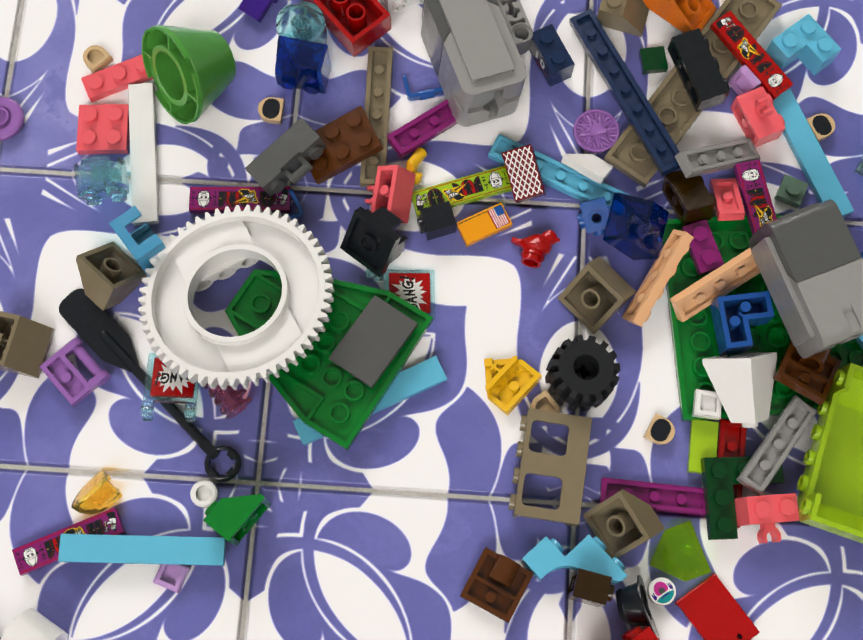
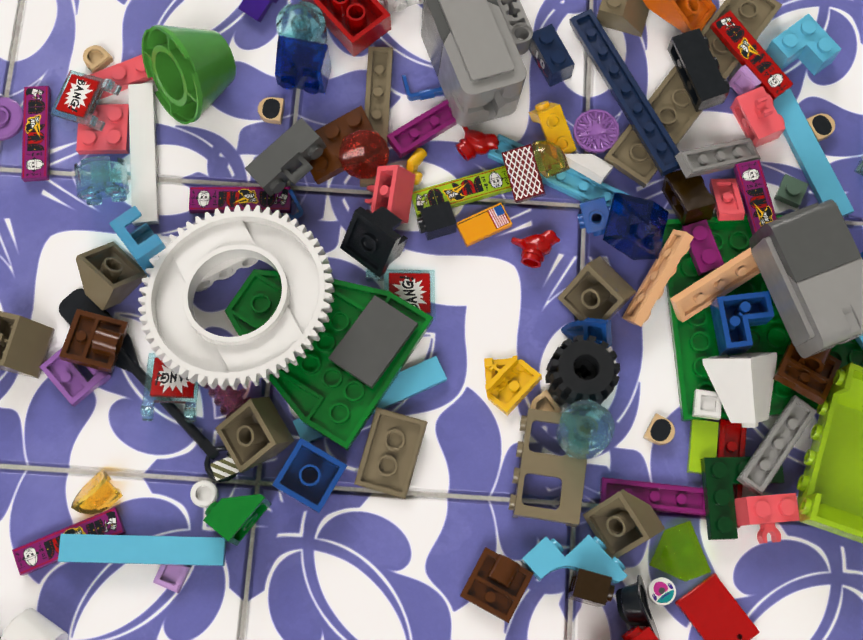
(36, 133): none -> tile
(80, 97): none -> flag
(94, 340): none -> reddish brown plate
(224, 468): none -> sticker
(254, 433): none -> dark tan slope
(309, 475): none -> blue brick
(363, 153): none -> clear red dish
(391, 453): none -> dark tan tile
(476, 143): none -> red animal
(549, 158): none -> clear yellow brick
(553, 125): none -> yellow bracket
(590, 326): none -> blue plate
(592, 416): none -> clear light blue brick
(653, 60): dark green tile -> none

